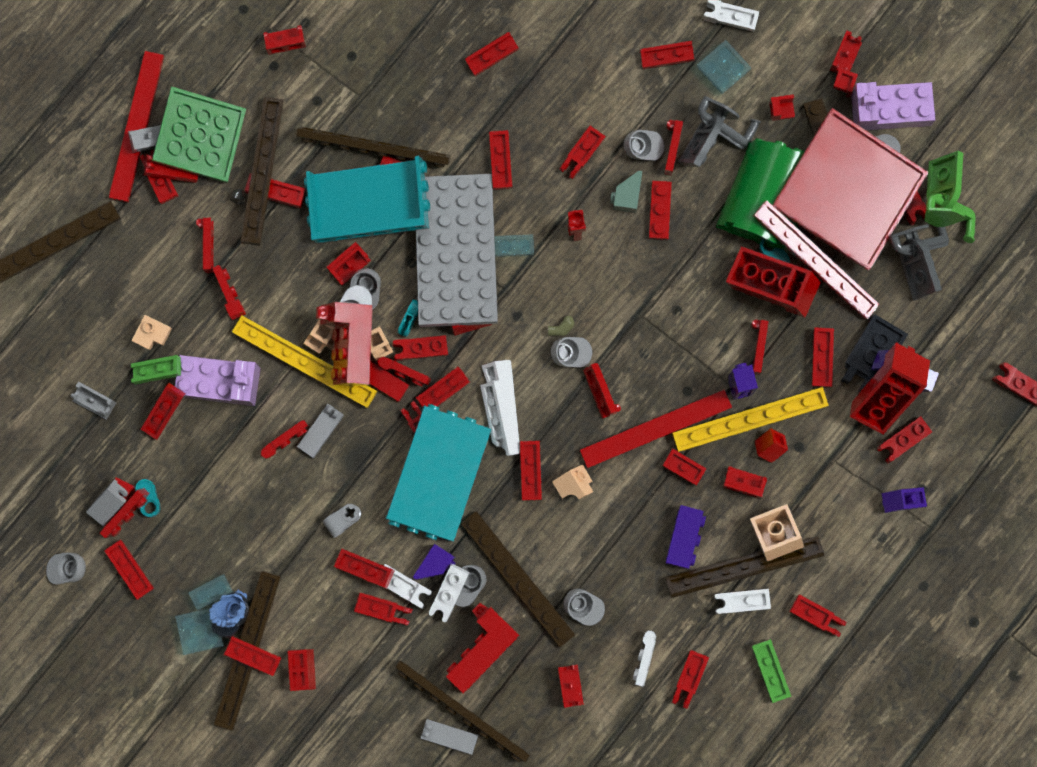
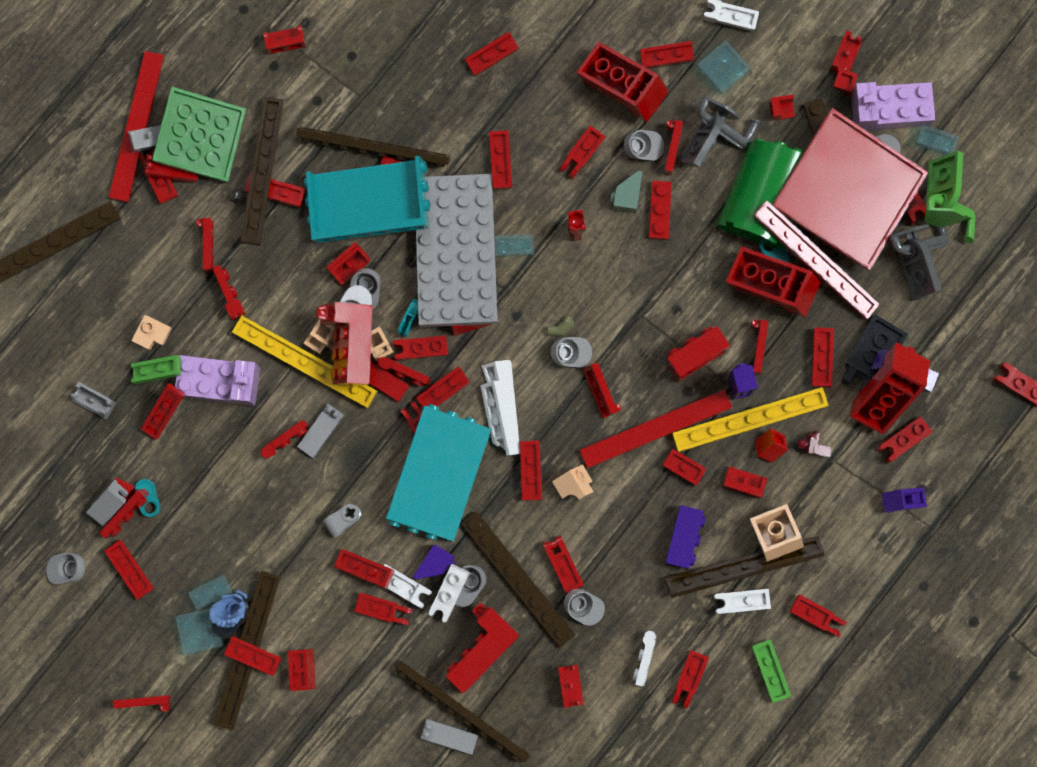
(164, 702): none -> red hinge
(563, 565): none -> red plate
(623, 81): none -> red hinge
(697, 353): none -> red brick
(811, 446): none -> piece
(937, 140): none -> clear light blue plate

